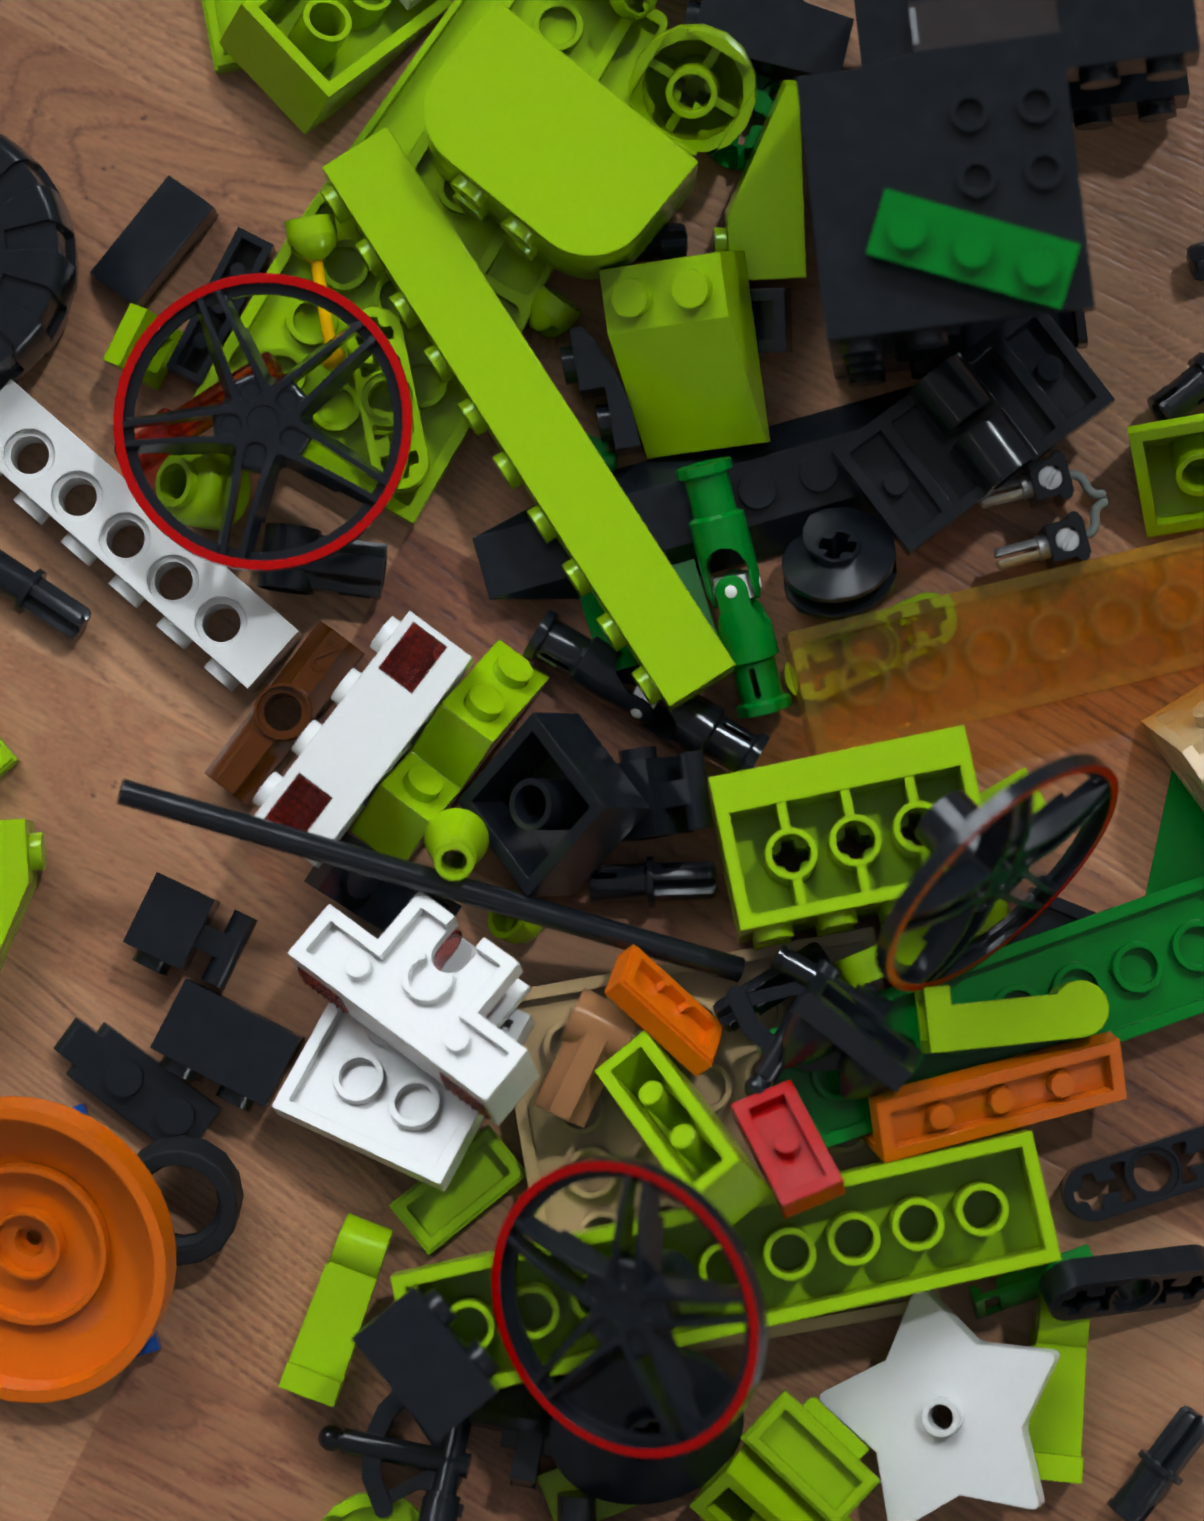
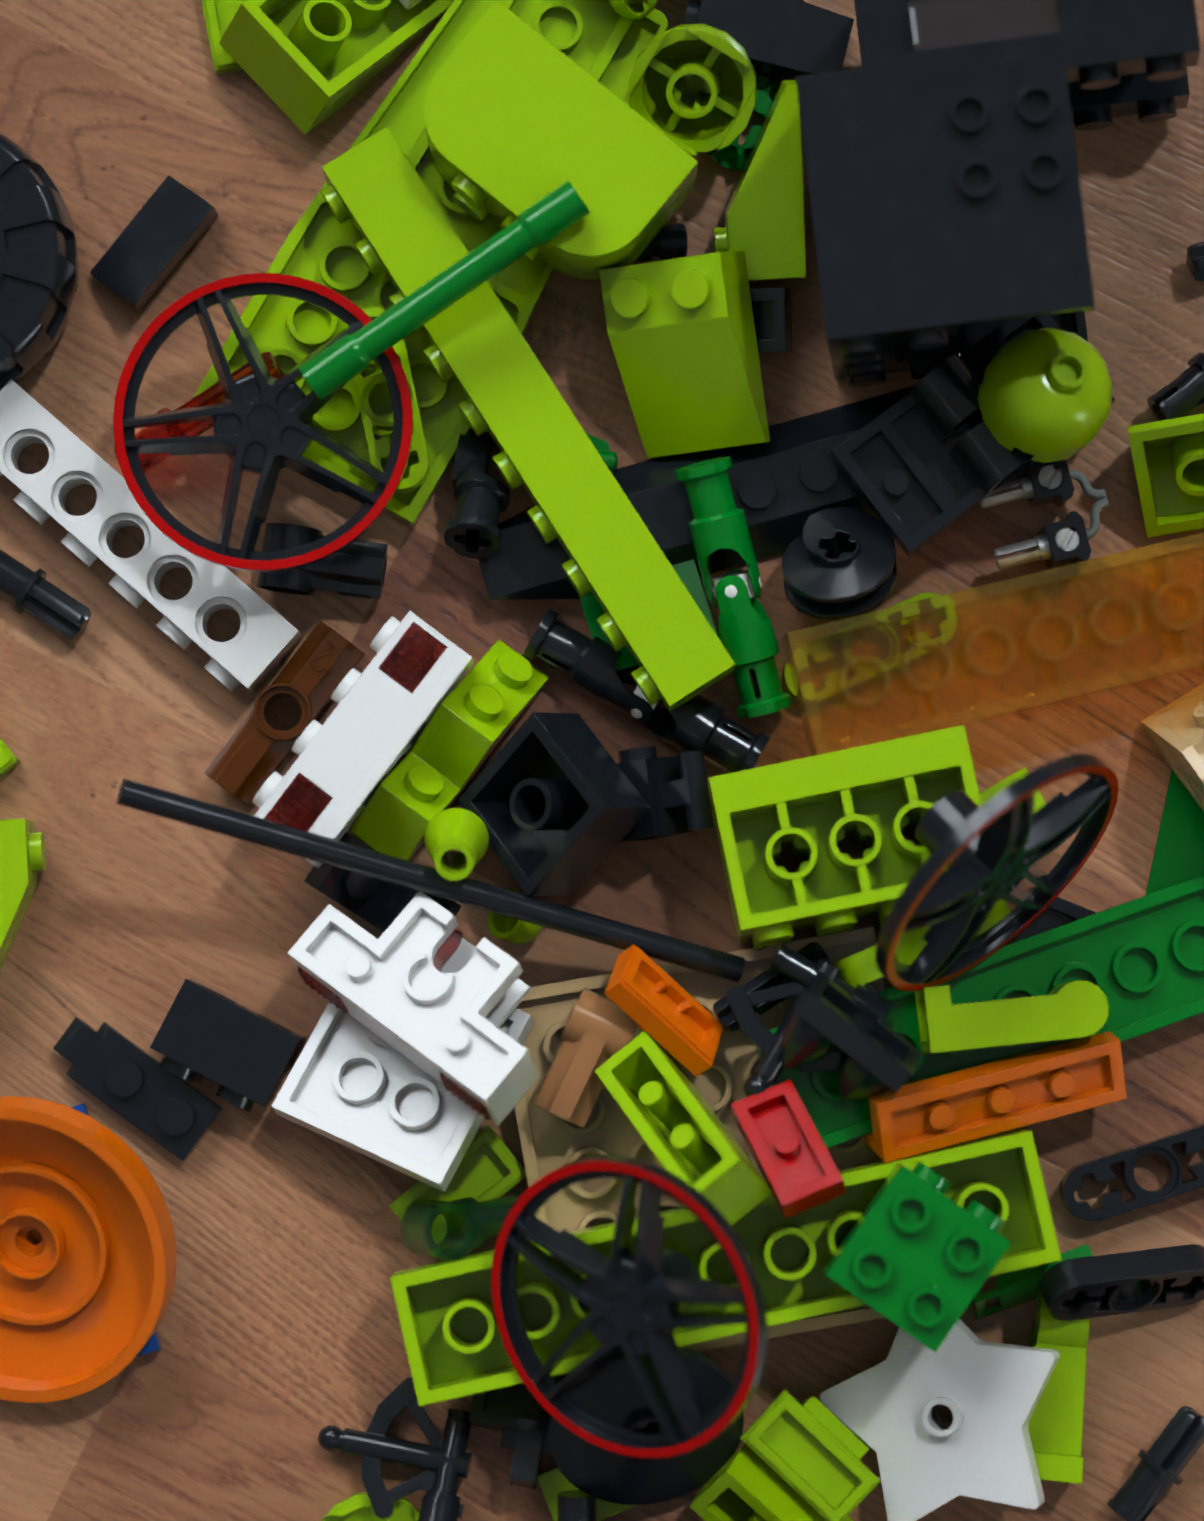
(128, 333): lime plate -> none
(177, 922): black brick -> none
(195, 489): lime head -> none
(224, 1176): black tyre -> none
(243, 256): black piece -> none
(313, 240): lime hinge -> none
(337, 1312): lime leg -> none
(428, 1360): black brick -> none
(467, 1225): none -> clear green pin
(478, 500): none -> black connector
(531, 229): none -> green piece
(552, 312): lime hinge -> none
(591, 369): black slope -> none
(653, 882): black axle -> none
(919, 1254): none -> green brick
(973, 249): green plate -> none
(1046, 394): none -> lime cylinder

